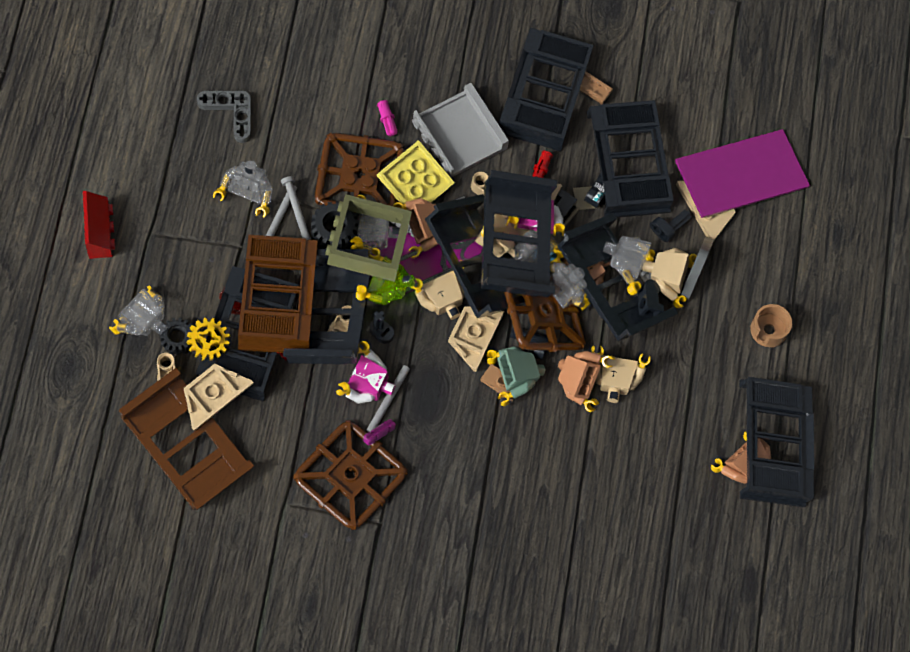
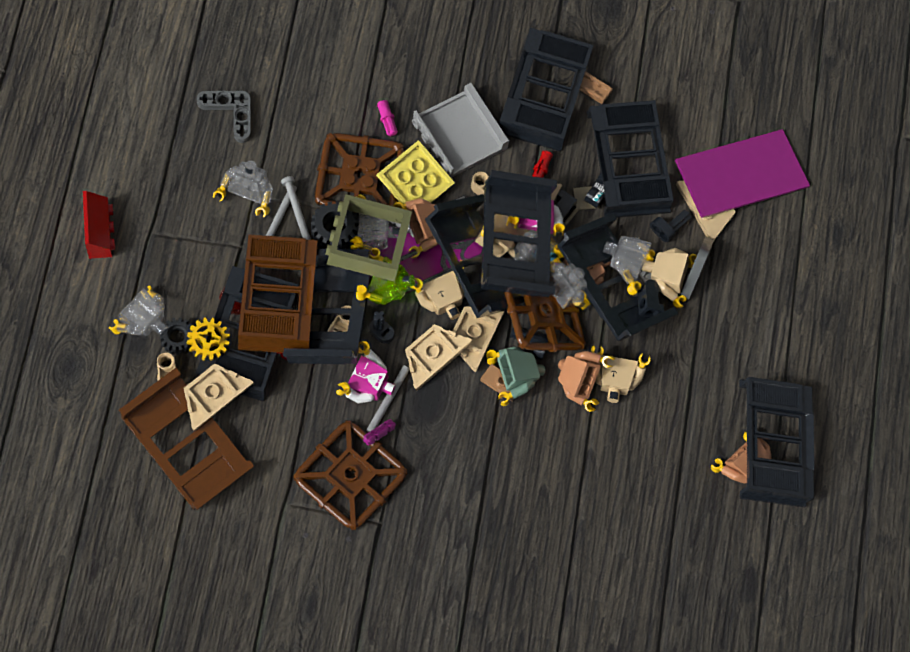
(433, 352): none -> tan wing
(776, 317): medium nougat piece -> none

